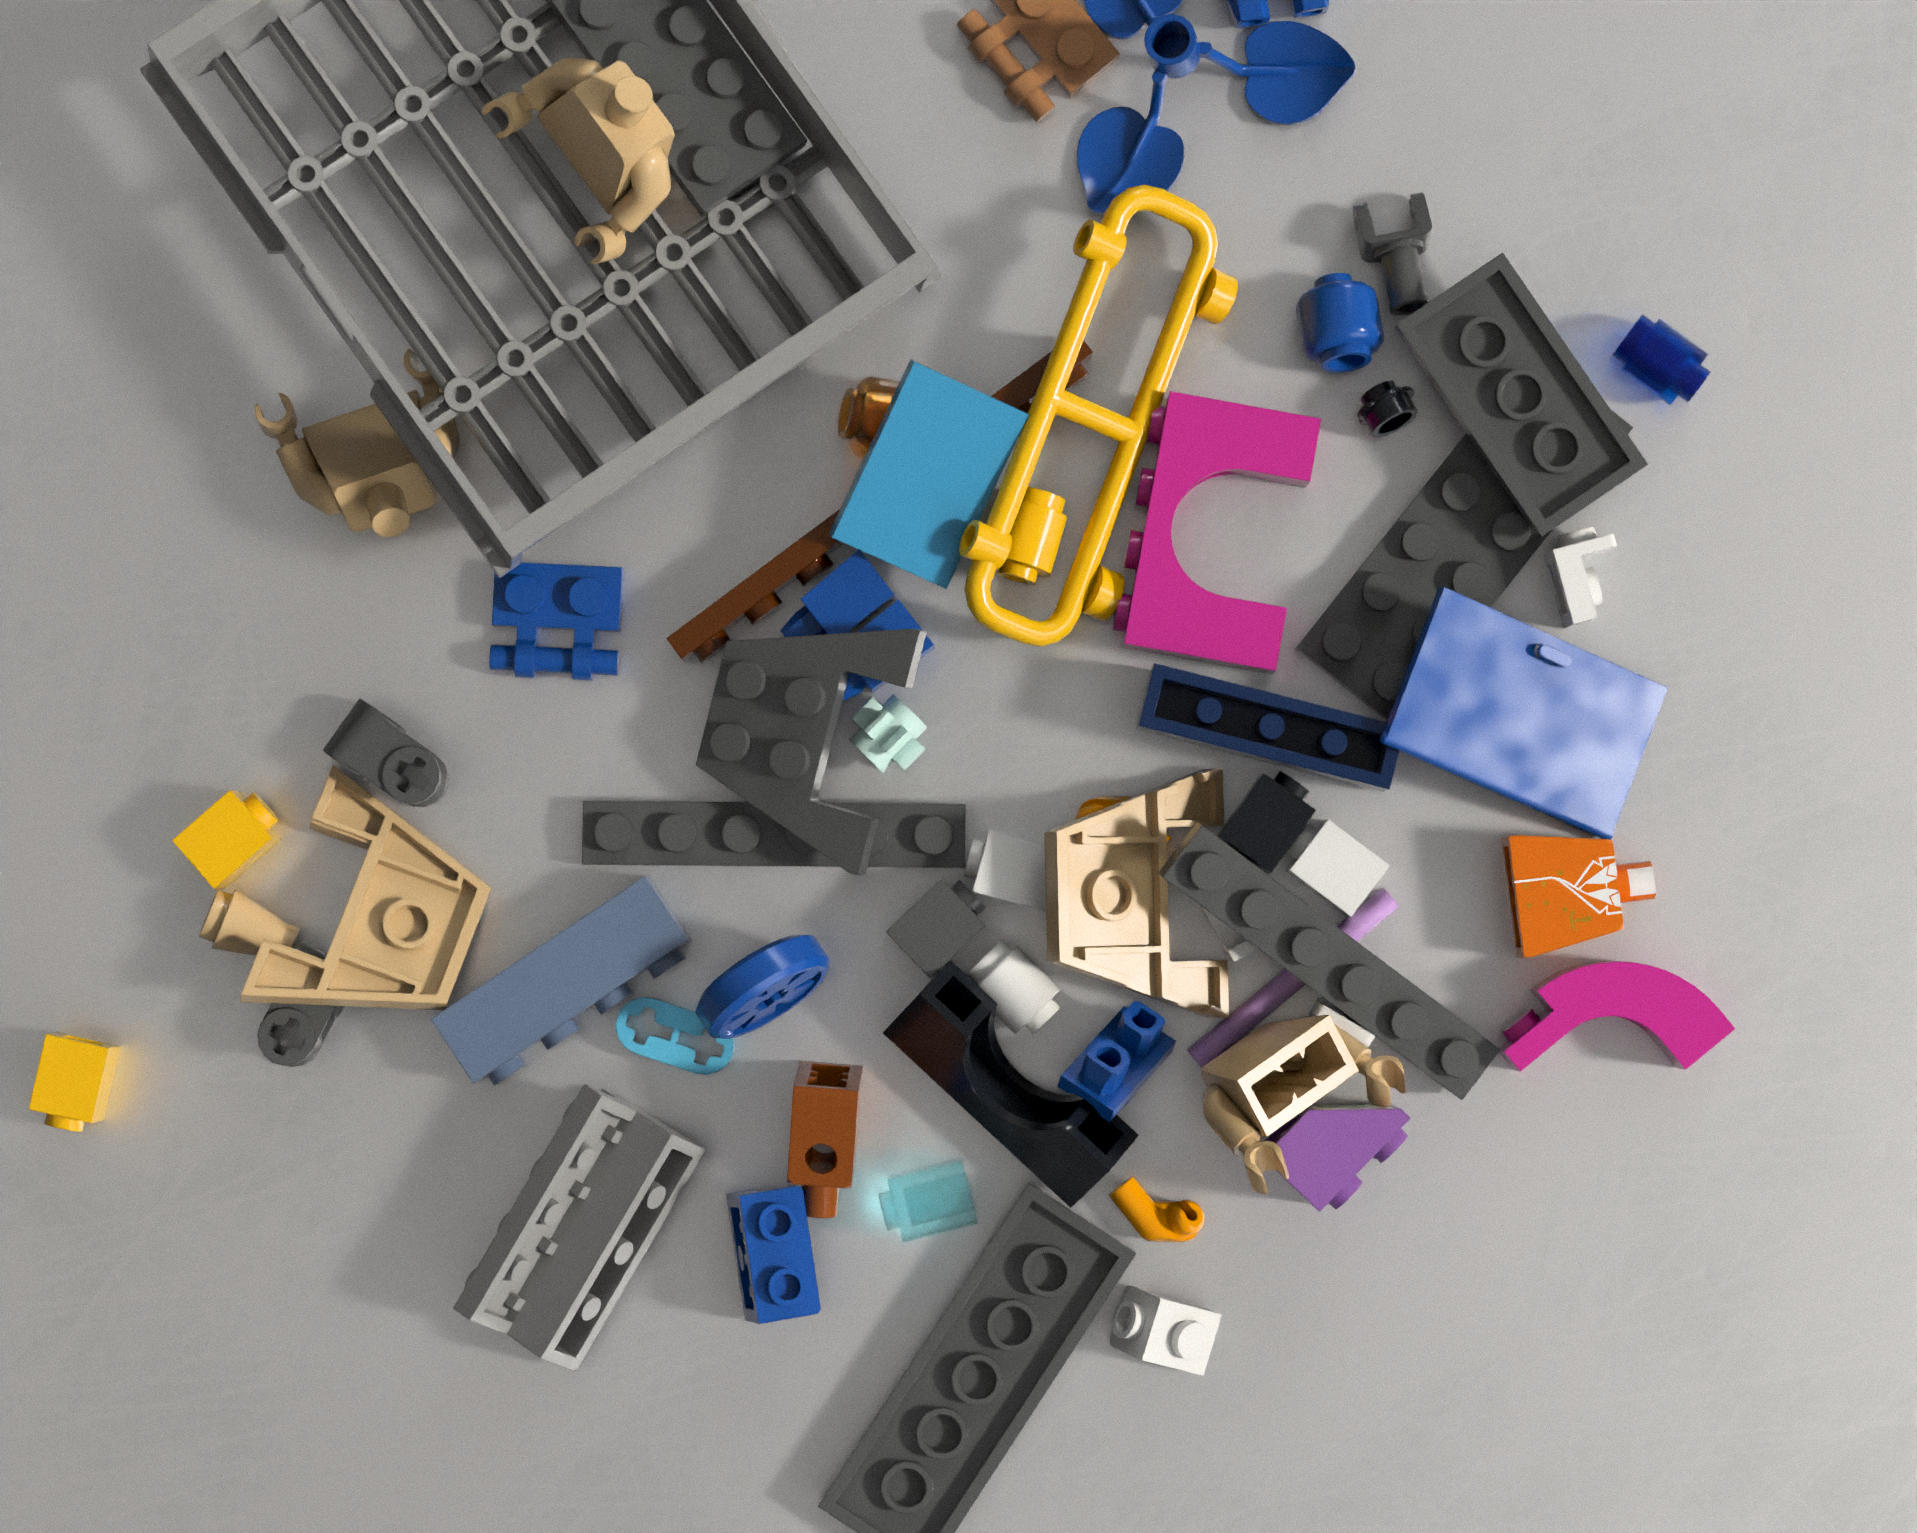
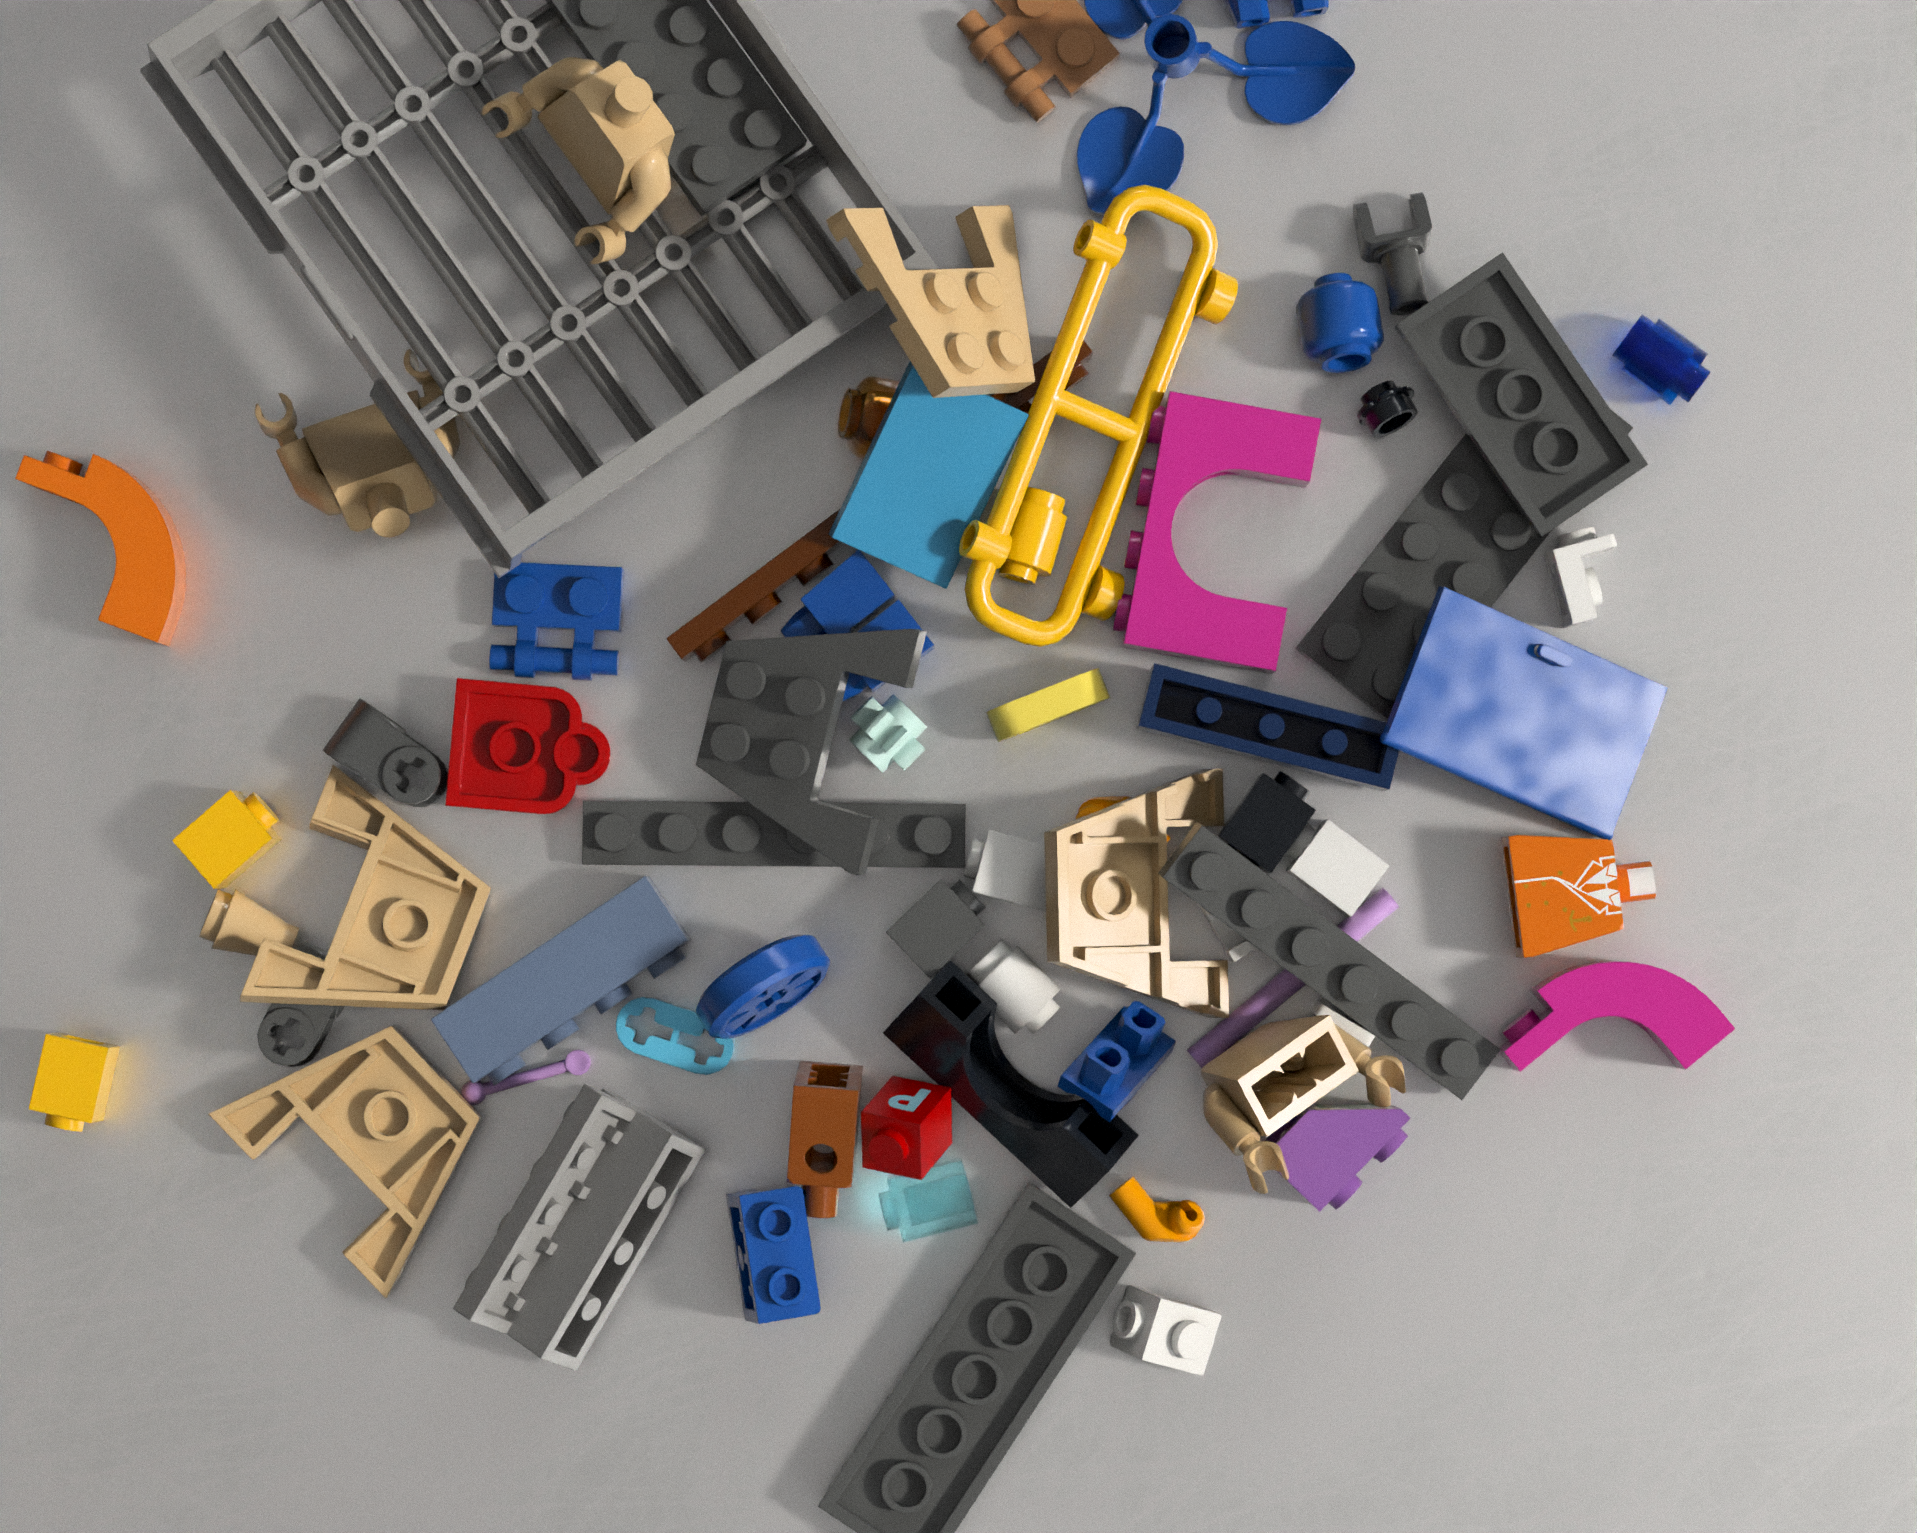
(148, 550): none -> orange arch
(385, 1120): none -> tan wing
(520, 748): none -> red plate
(576, 1063): none -> lavender hinge
(906, 1127): none -> red brick
(958, 324): none -> tan wing
(1048, 705): none -> light yellow beam

